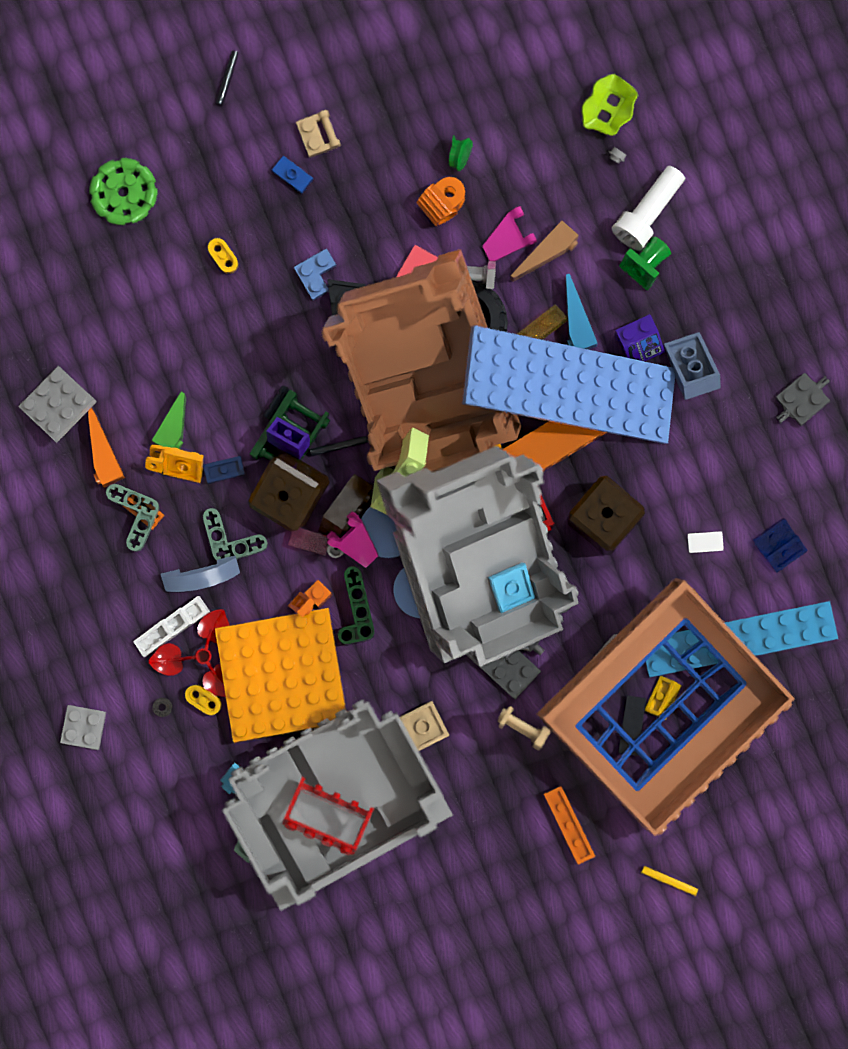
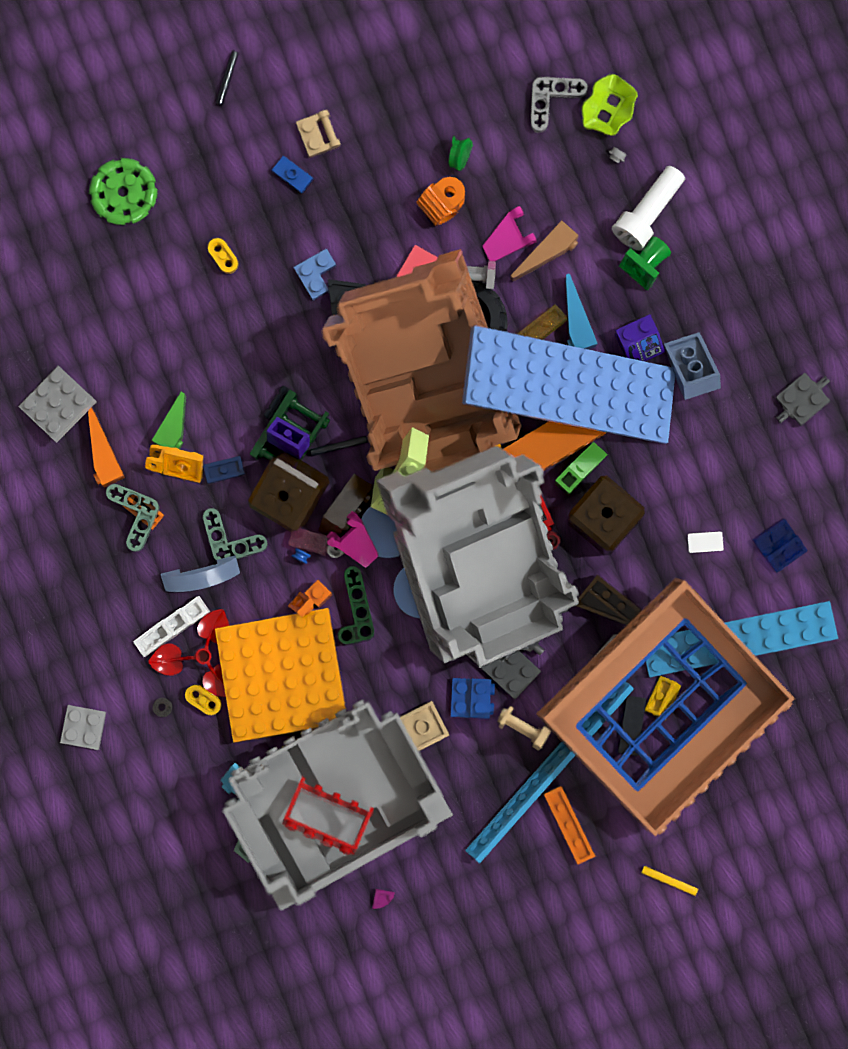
(301, 556): none -> blue bush
(382, 898): none -> magenta tile
(472, 698): none -> blue plate
(512, 587): medium azure plate -> none
(539, 782): none -> dark azure plate
(545, 94): none -> light grey beam
(556, 539): none -> dark red plate
(580, 468): none -> bright green slope
(607, 601): none -> dark brown wedge

